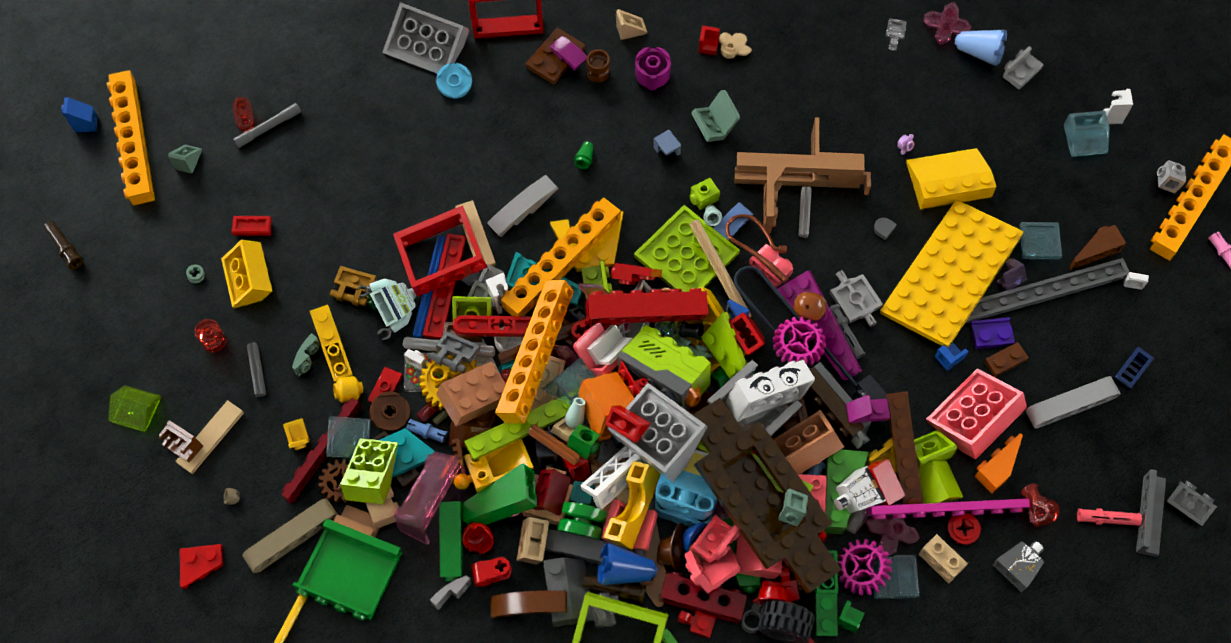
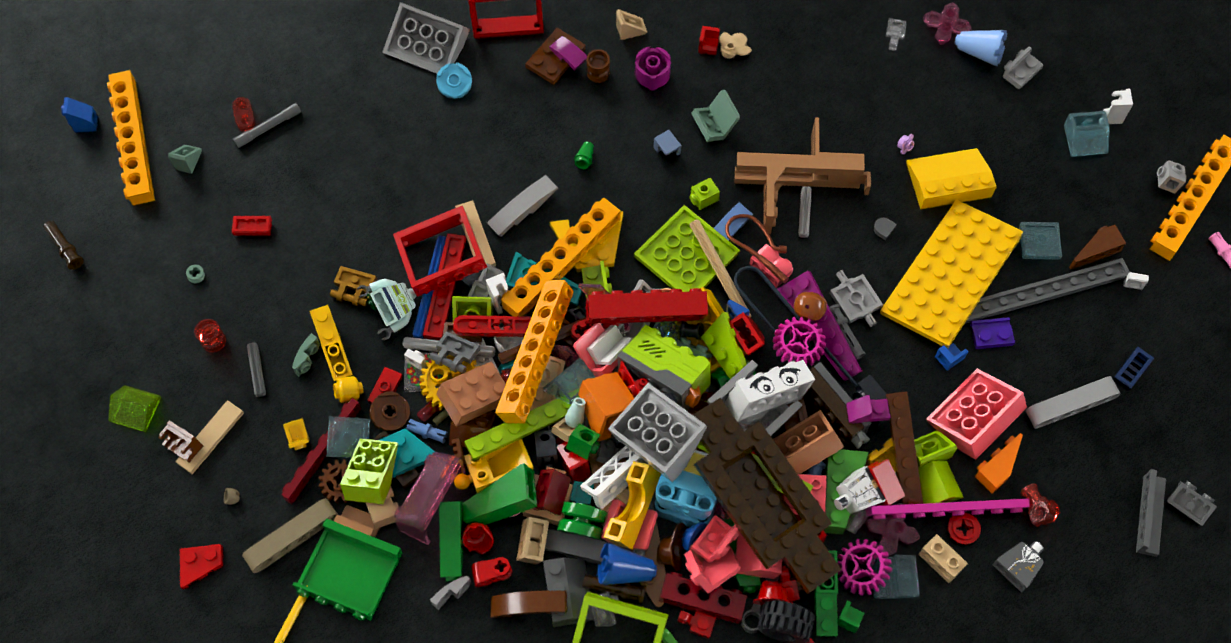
(246, 273): yellow slope -> none
(554, 444): dark orange axle -> none
(627, 423): red slope -> none
(631, 274): red plate -> none
(712, 216): light aqua cone -> none
(794, 507): sand green bracket -> none
(1006, 359): reddish brown plate -> none
(1014, 276): clear purple panel -> none
(1107, 517): coral pin -> none

